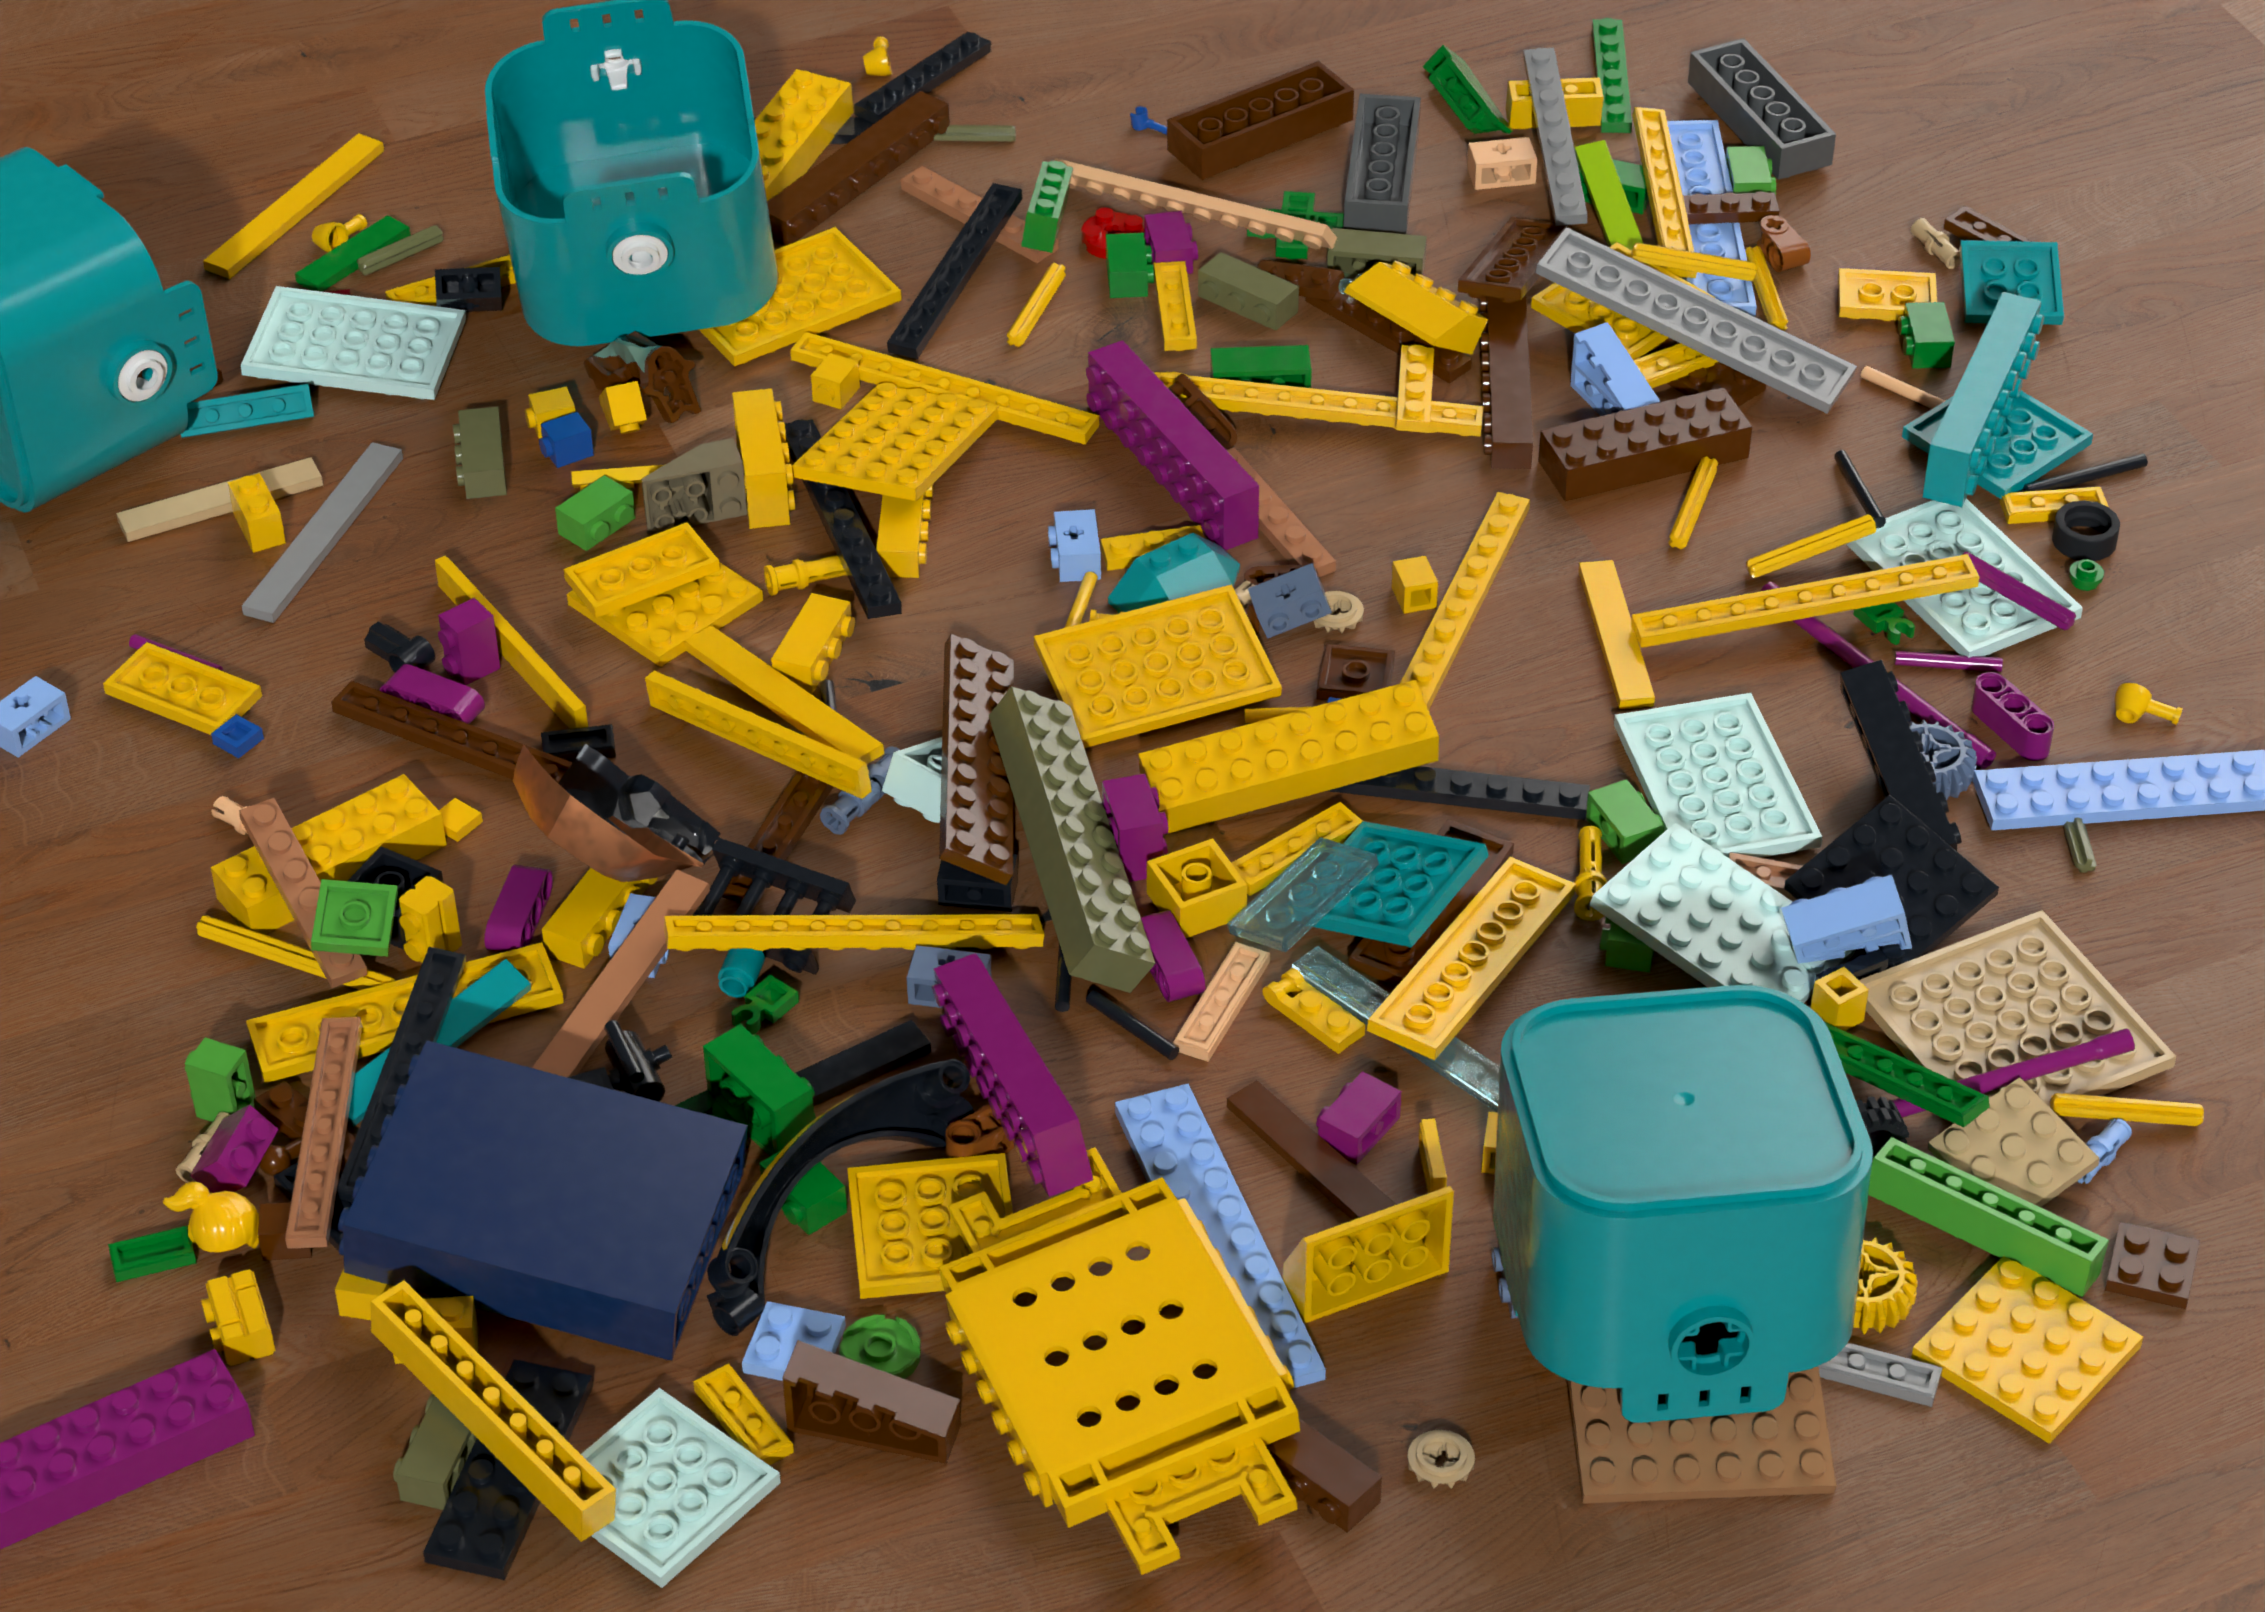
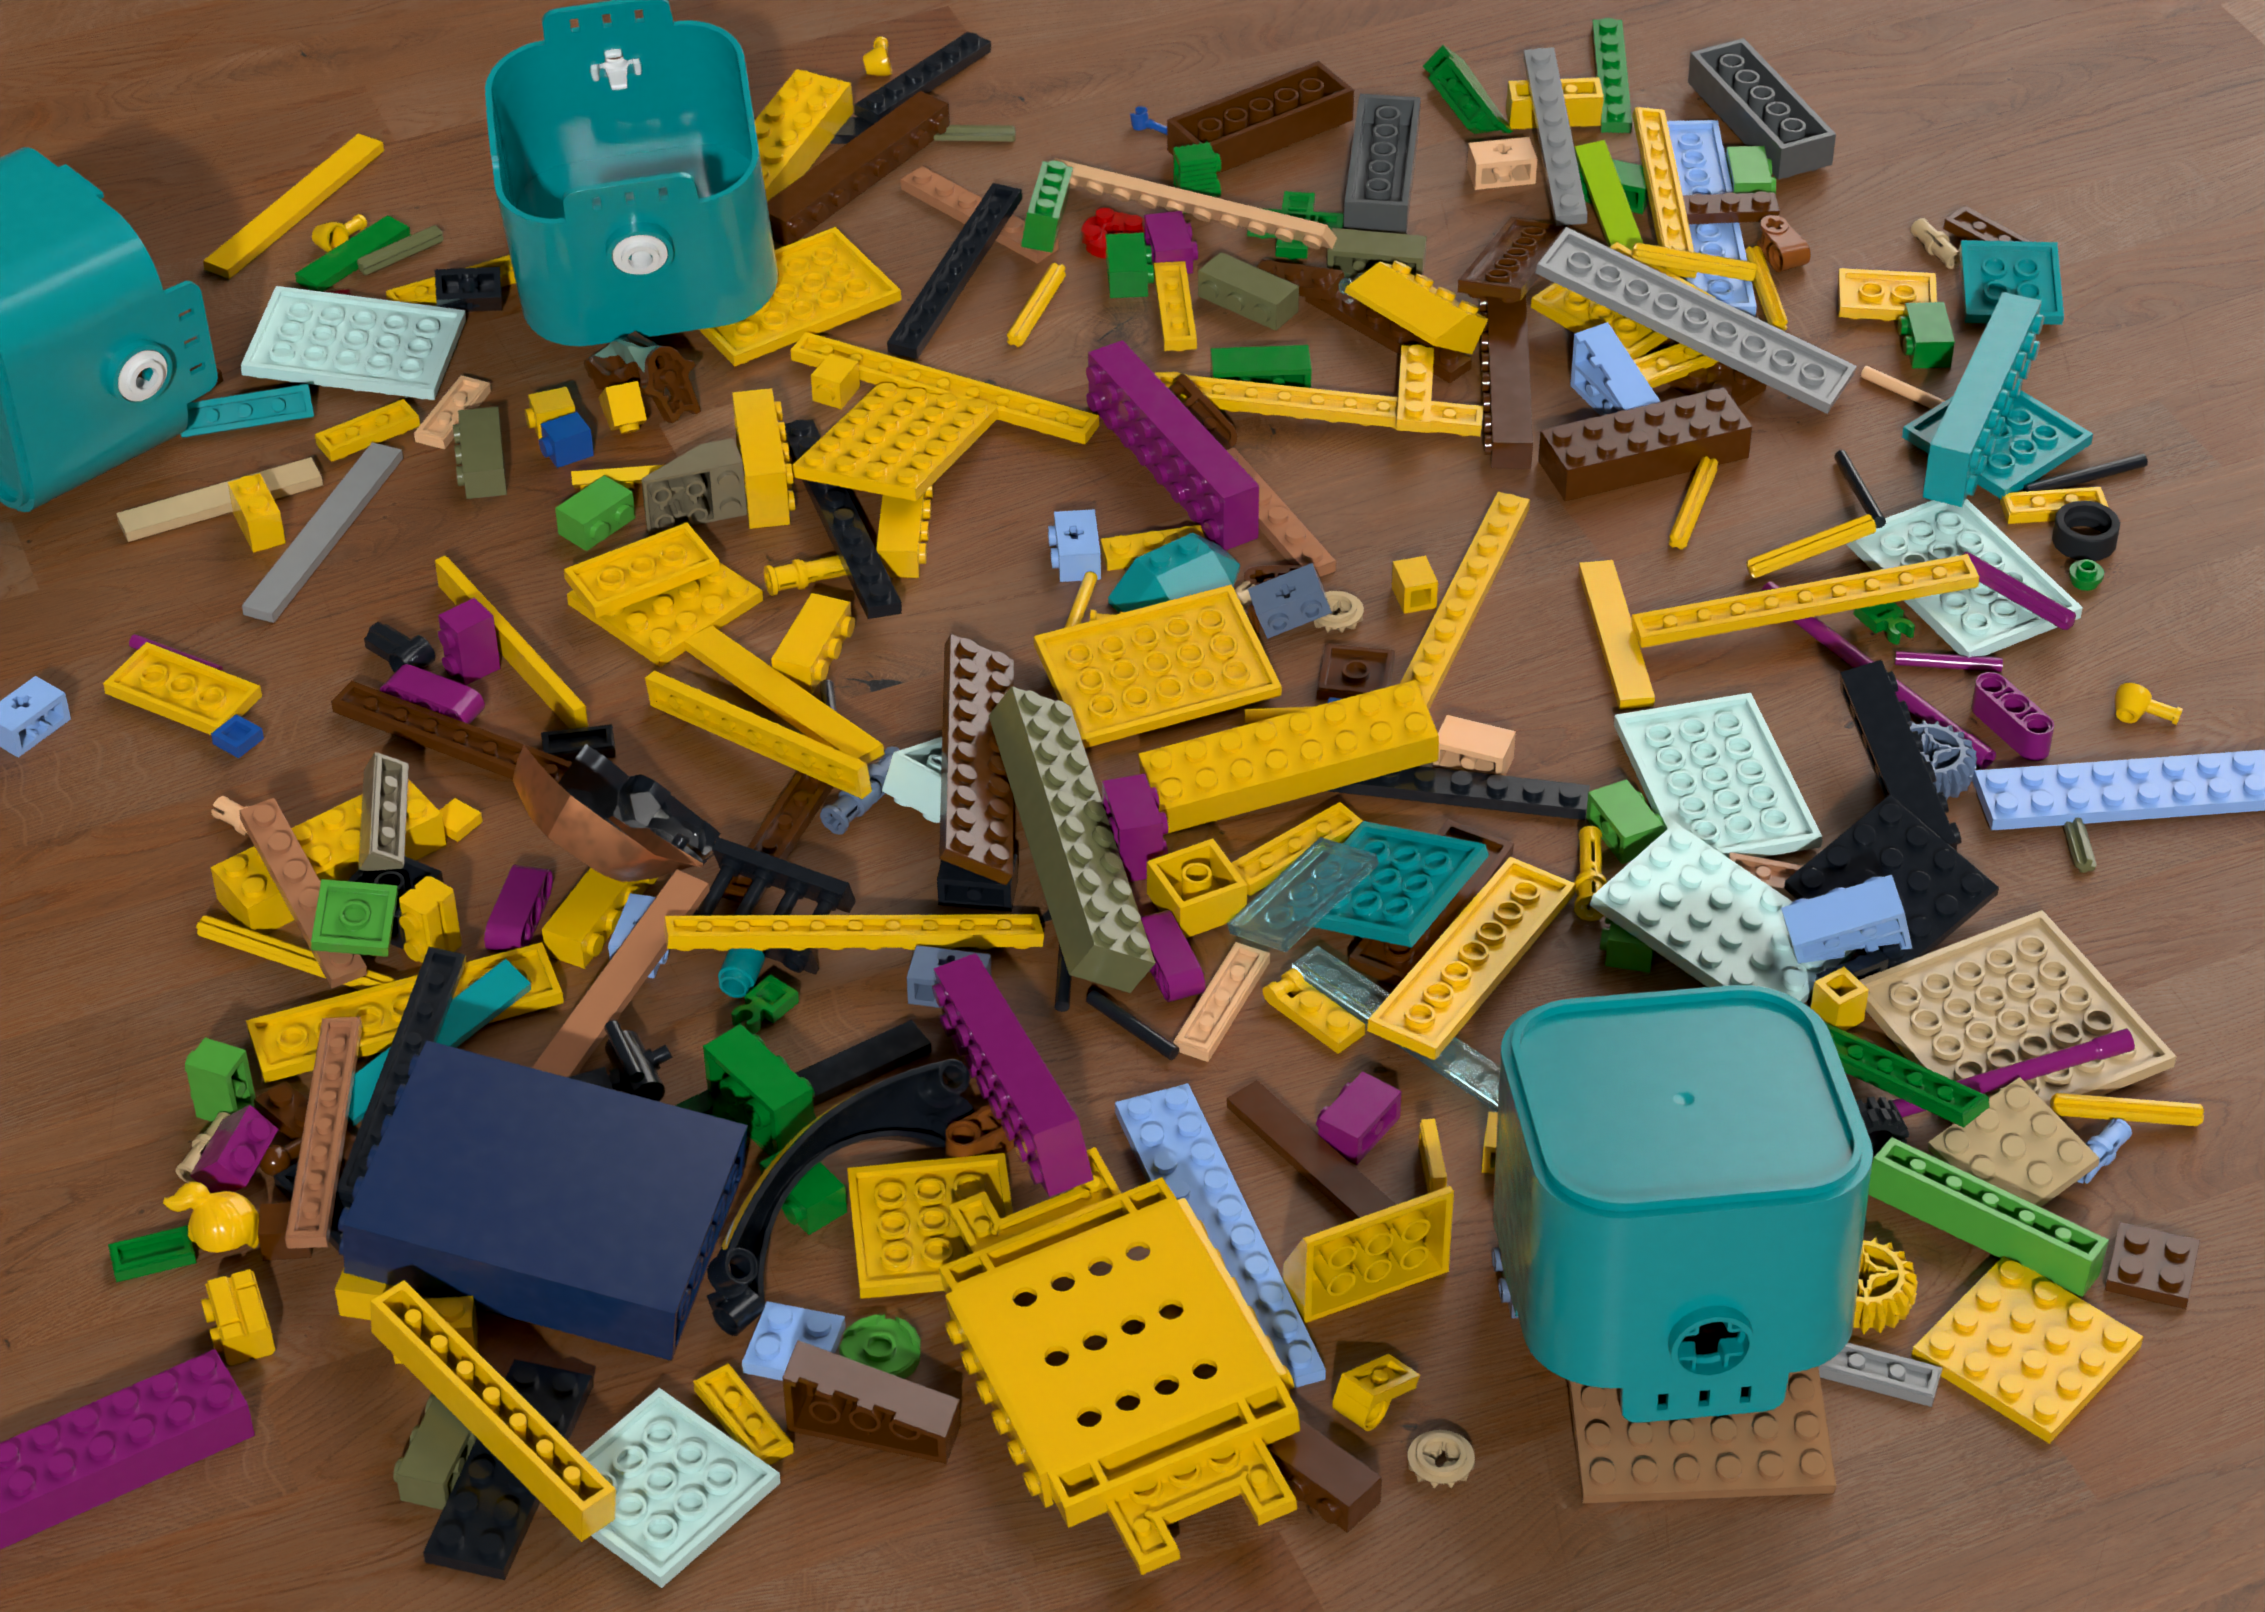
(368, 428): none -> yellow plate
(383, 814): none -> dark tan slope
(438, 425): none -> light nougat tile
(1196, 169): none -> green brick
(1367, 1390): none -> yellow plate
(1474, 747): none -> light nougat brick

